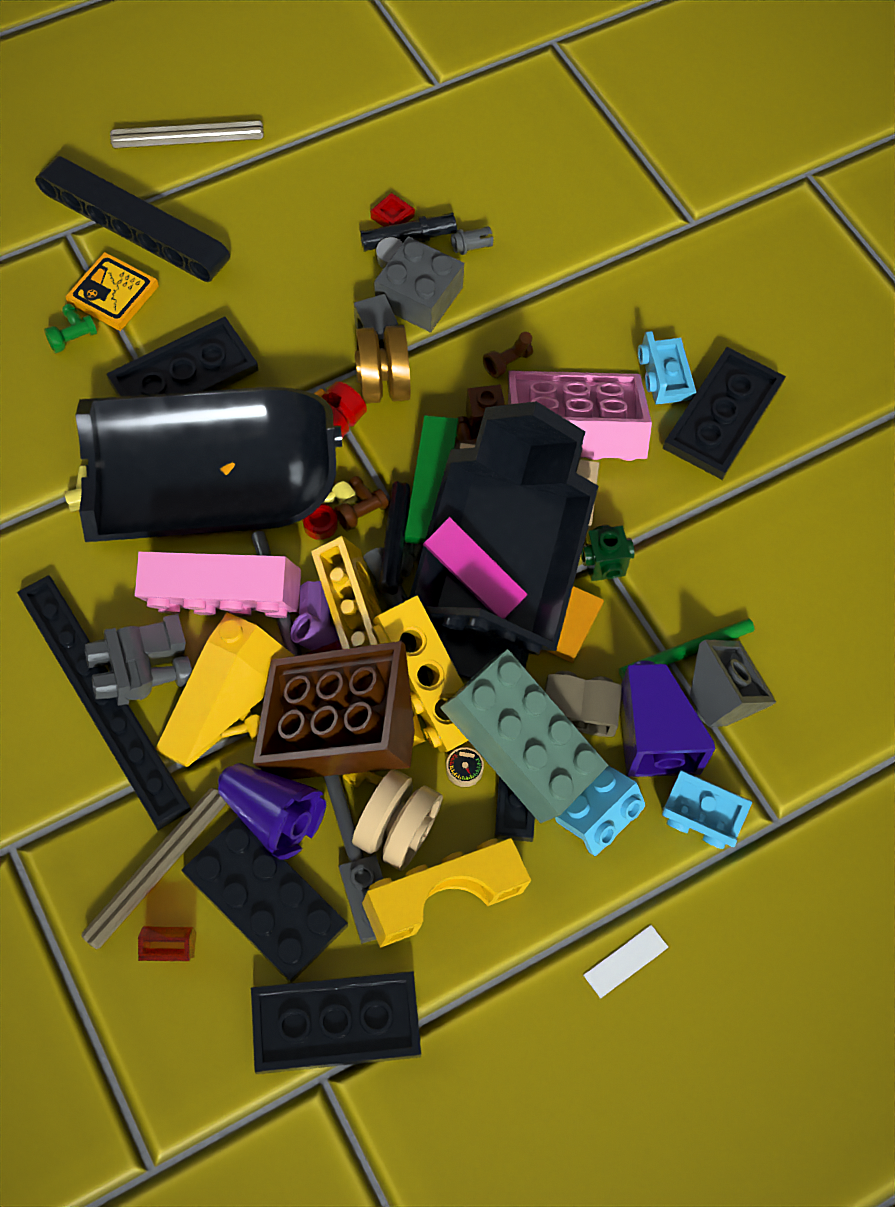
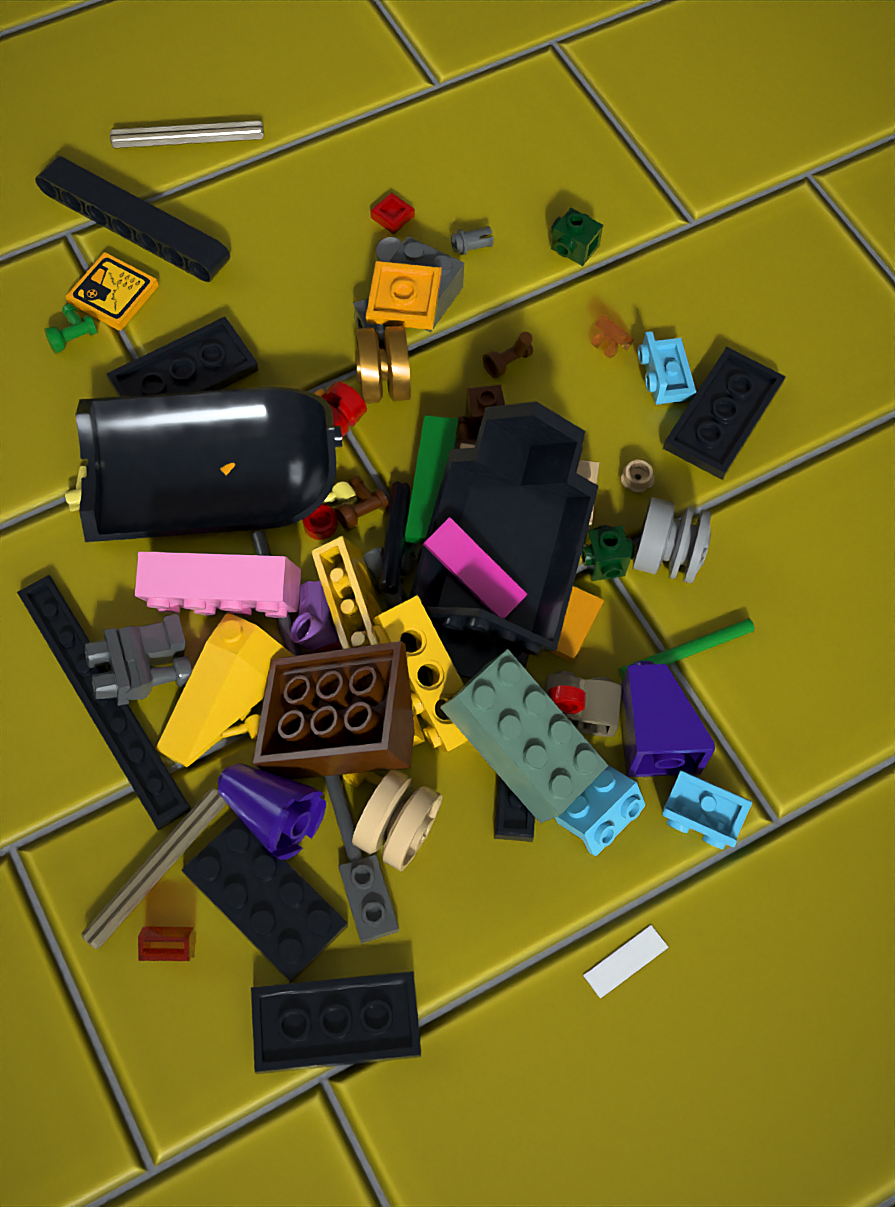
(404, 295): none -> light orange tile
(419, 229): black pin -> none
(464, 767): tile -> none
(489, 873): yellow arch -> none
(568, 698): none -> red tile
(576, 236): none -> dark green brick
(603, 404): bright pink slope -> none
(613, 334): none -> clear orange tile
(641, 469): none -> tan plate
(672, 540): none -> light grey wheel
(727, 684): dark grey slope -> none

